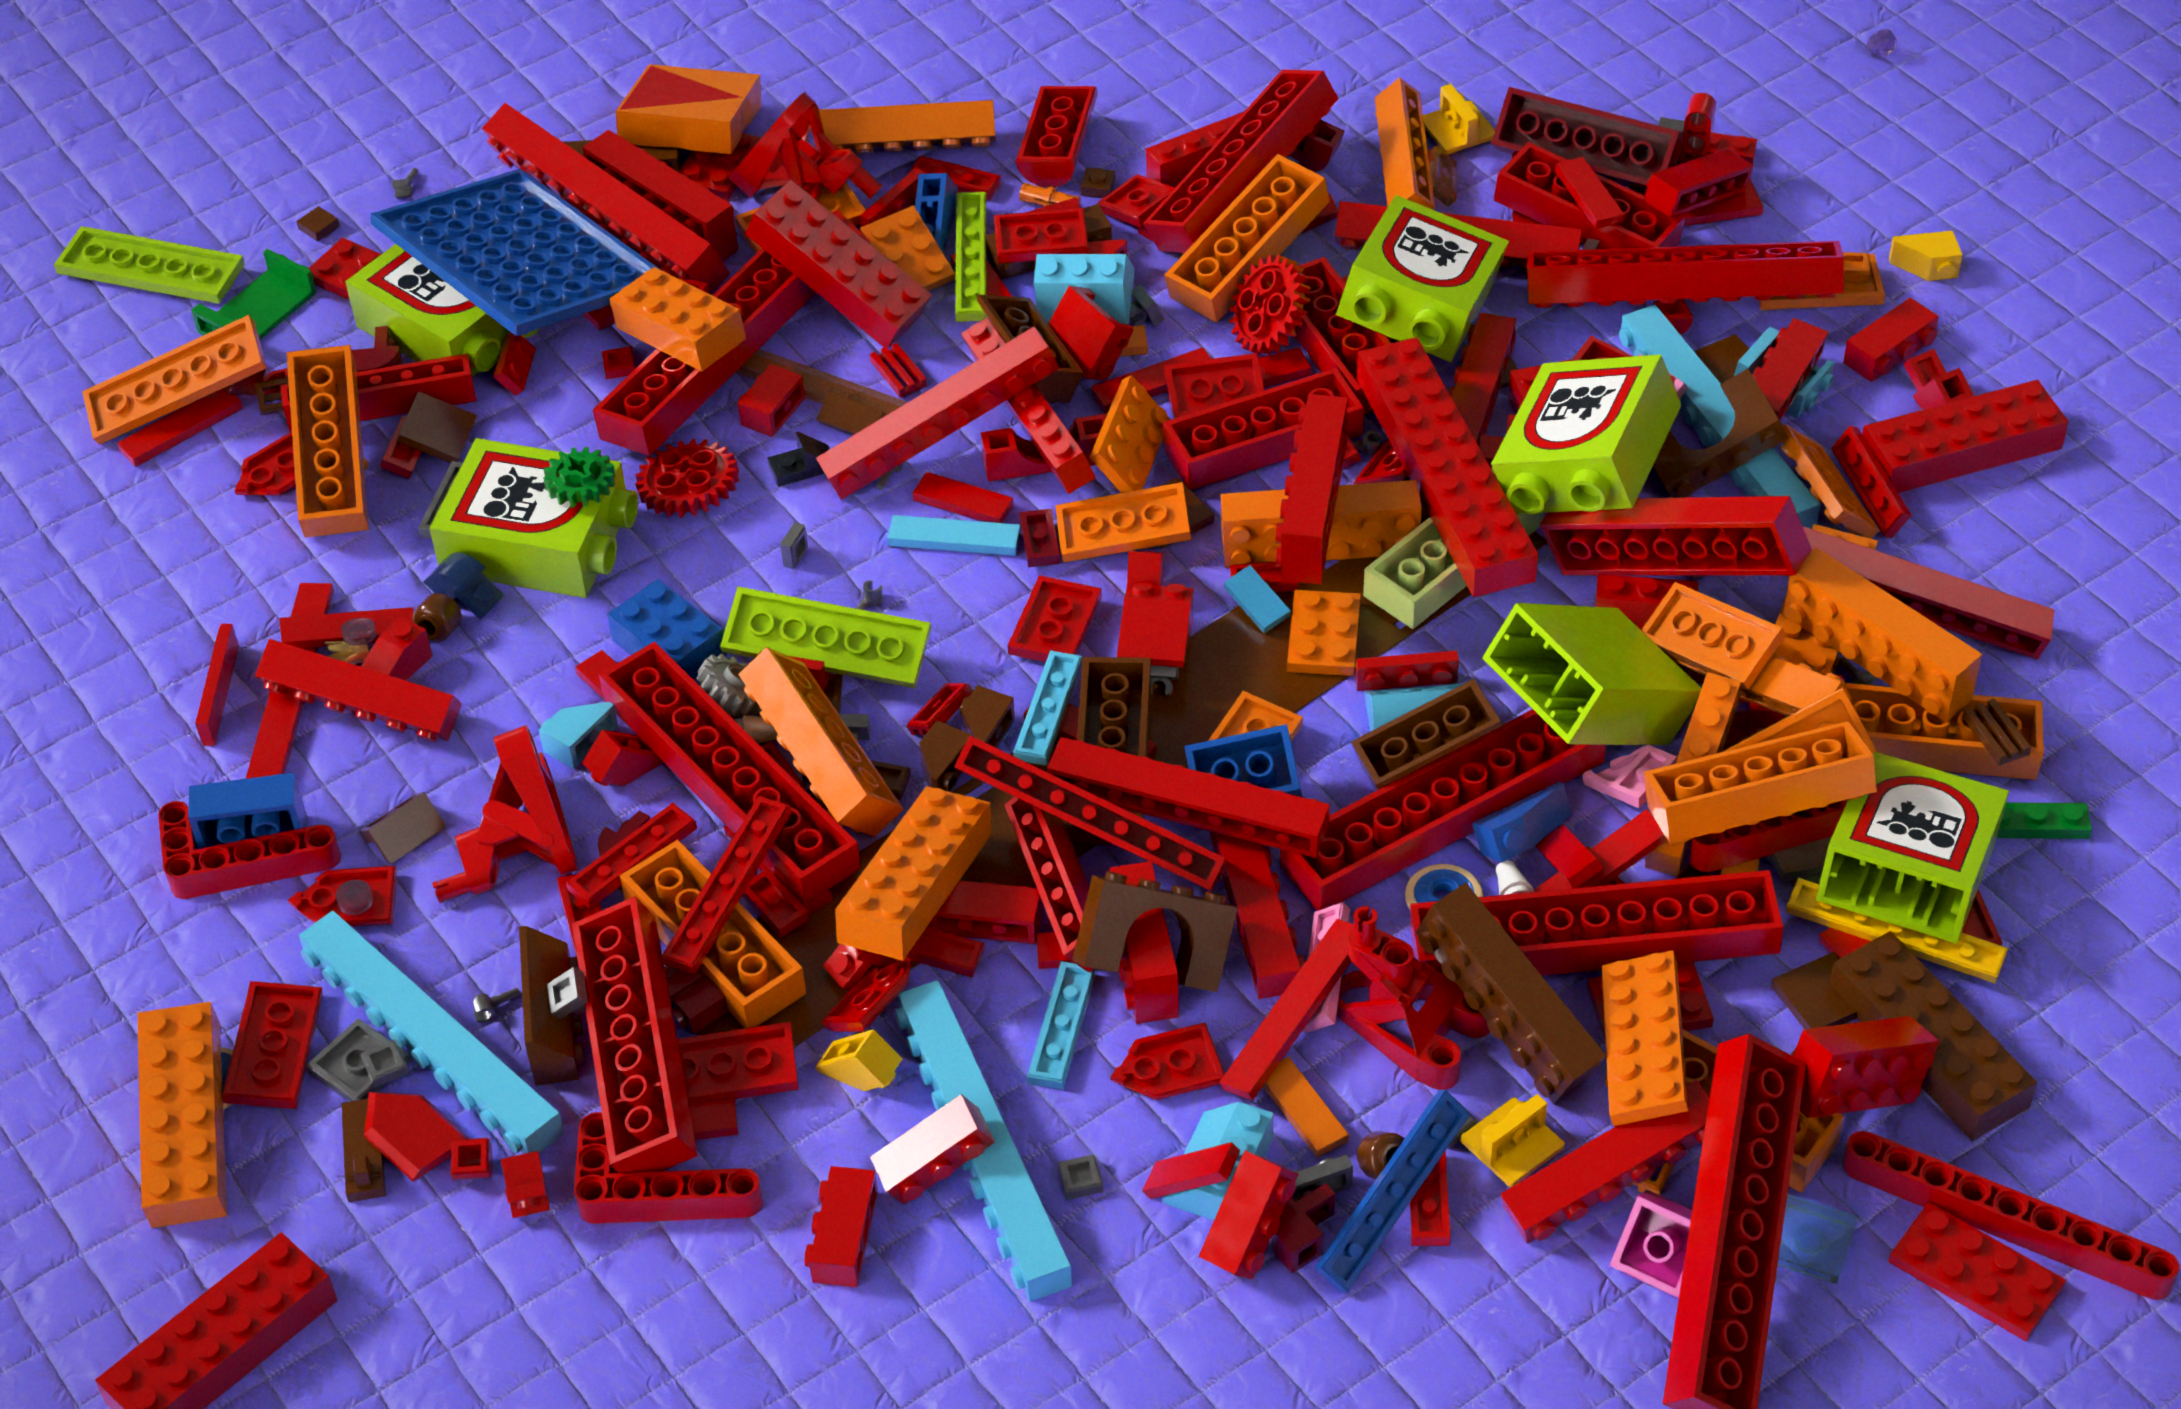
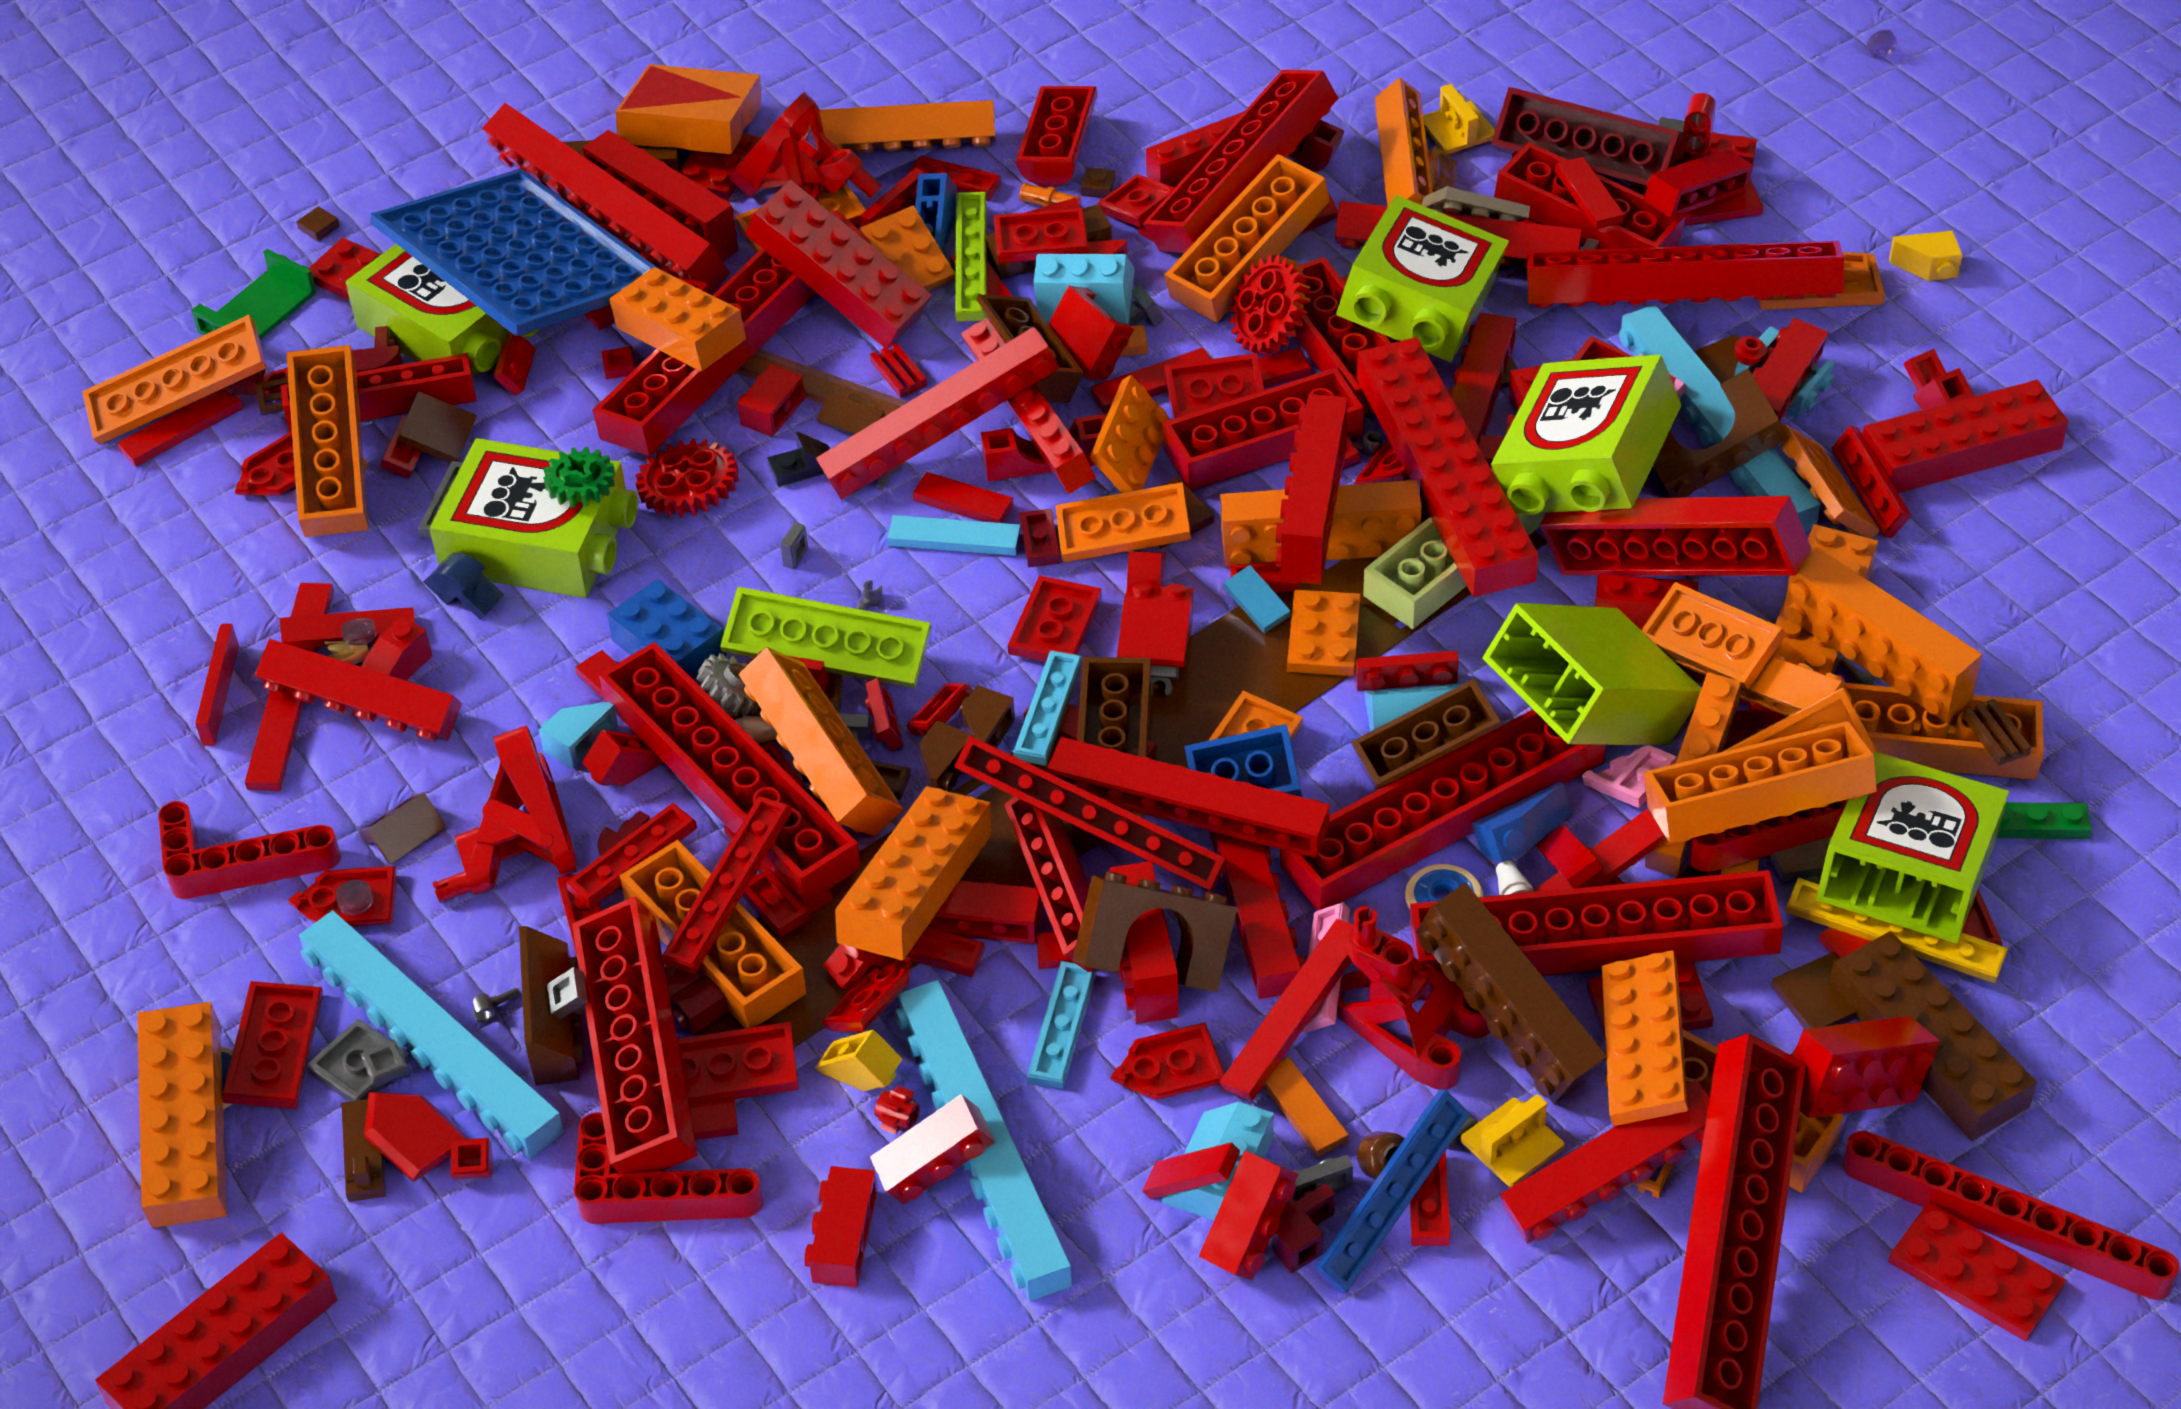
(149, 264): lime plate -> none
(245, 809): blue brick -> none
(403, 186): flat silver hand -> none
(438, 615): reddish brown head -> none
(525, 1184): red brick -> none
(883, 711): none -> red plate
(897, 1110): none -> red gear
(1080, 1177): flat silver tile -> none
(1467, 203): none -> dark tan plate
(1654, 1242): dark pink slope -> none
(1677, 314): red brick -> none
(1749, 350): none -> red plate
(1815, 1238): clear light blue tile -> none
(1891, 339): red brick -> none
(1946, 598): red brick -> none

